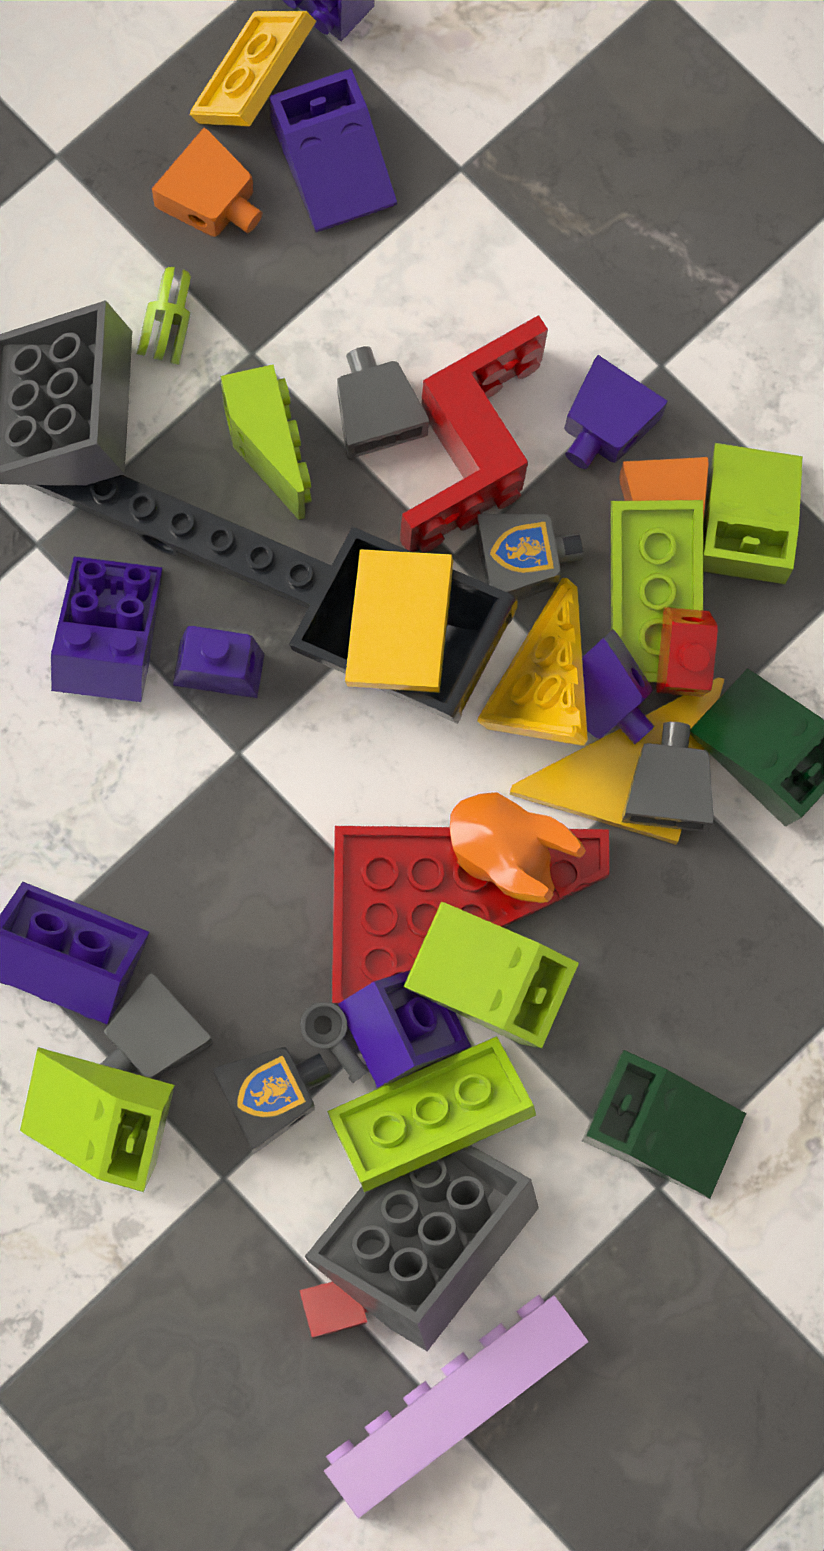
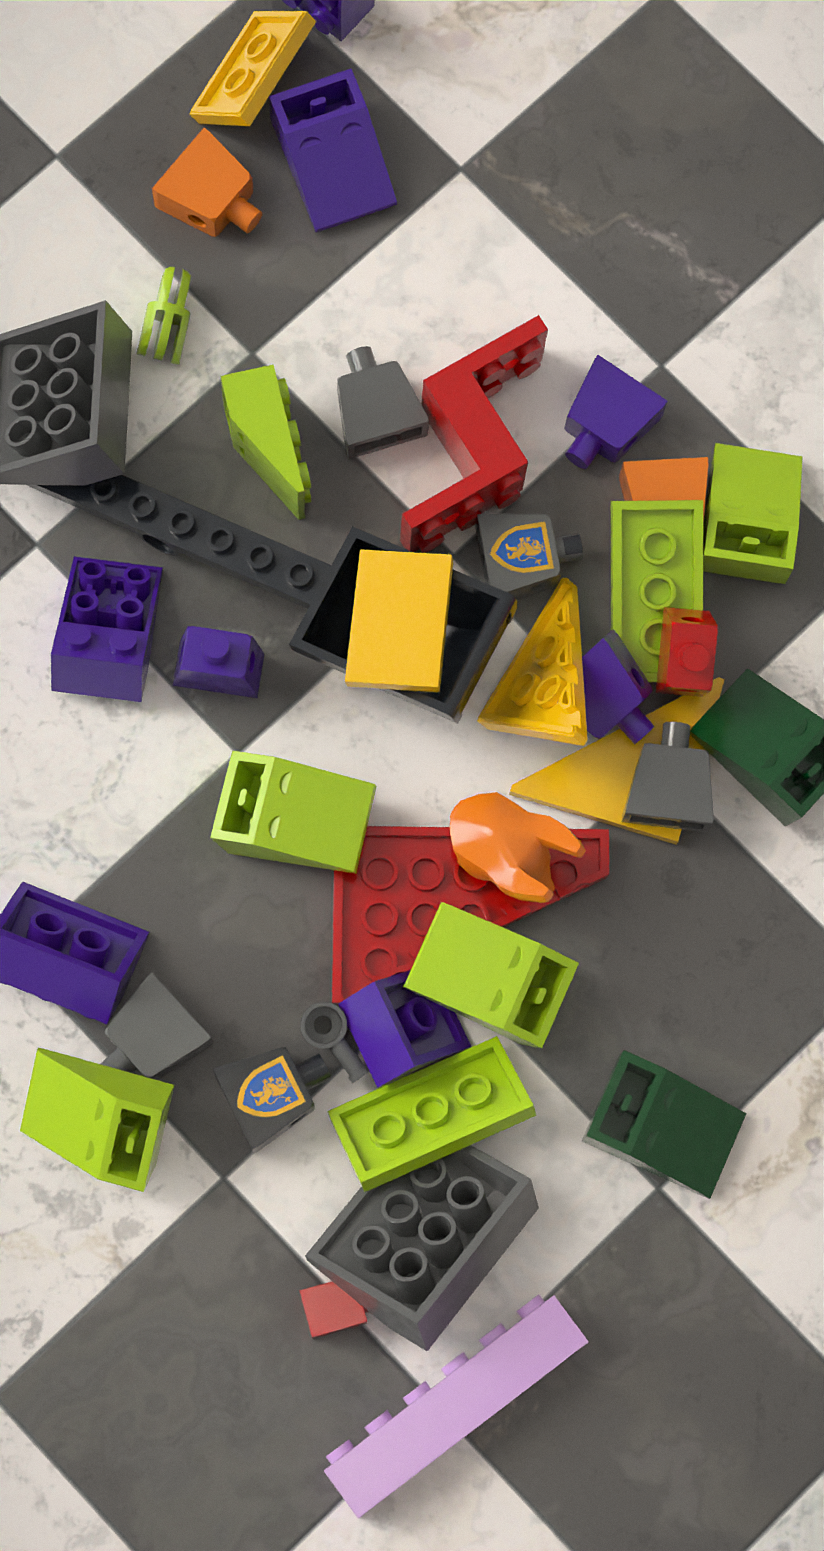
(292, 813): none -> lime slope

